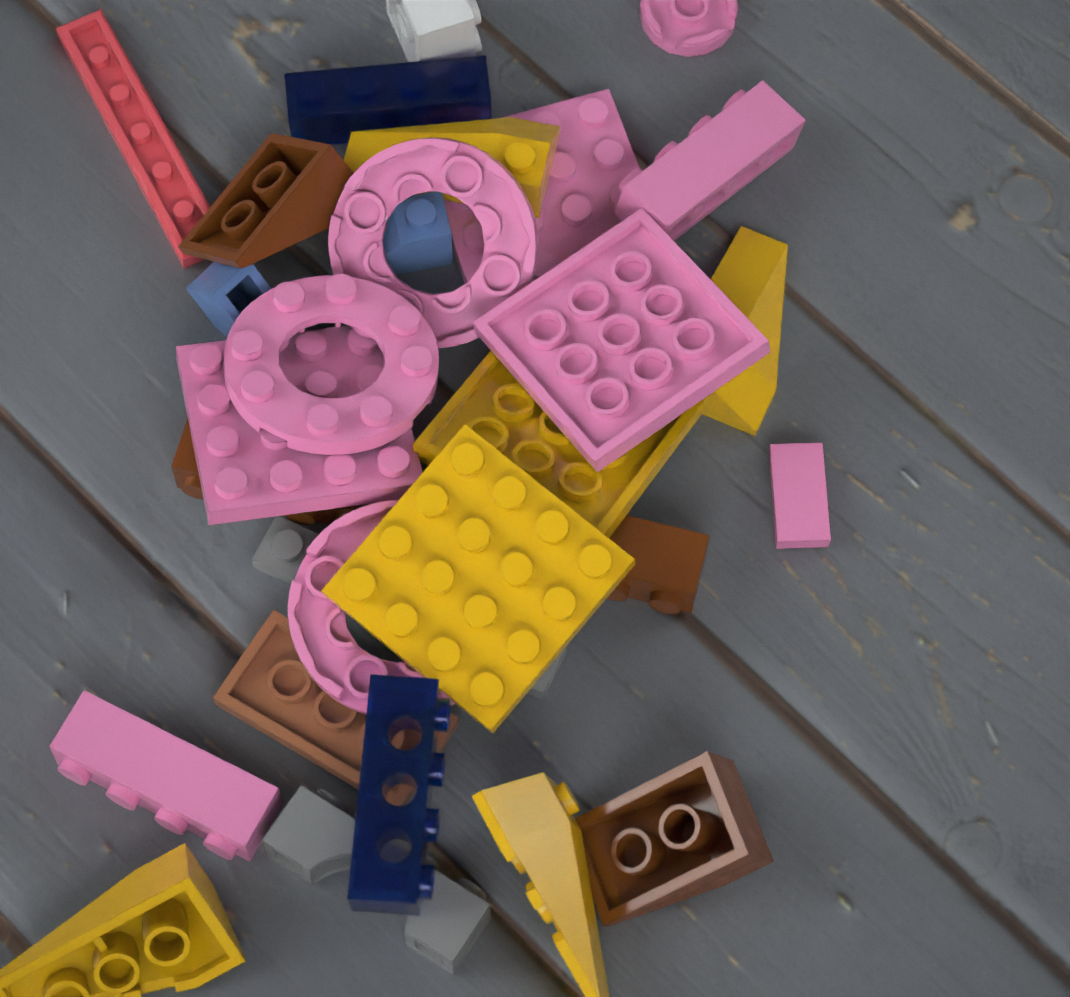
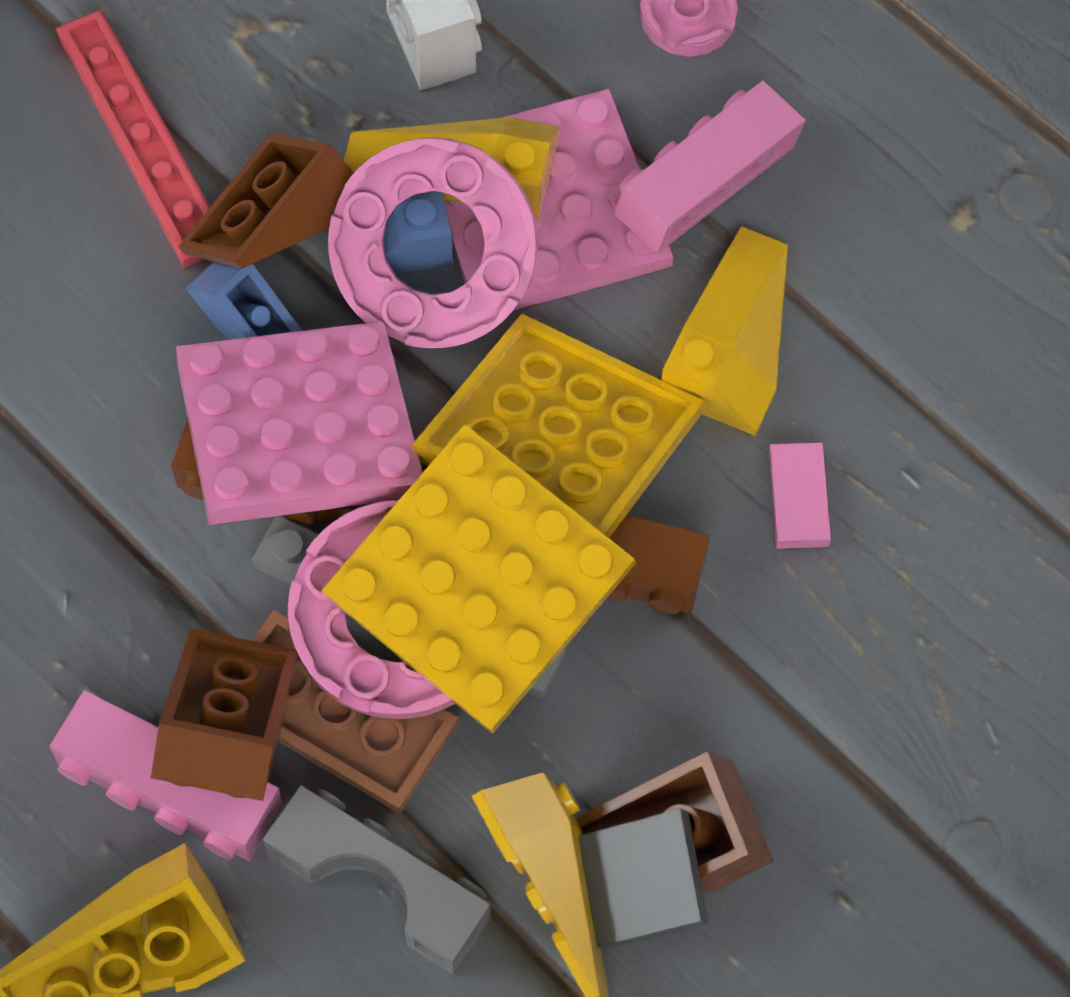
(224, 715): none -> dark orange slope
(331, 424): bright pink plate -> none
(335, 102): clear blue brick -> none
(394, 706): clear blue brick -> none
(621, 338): bright pink plate -> none
(643, 879): none -> tile

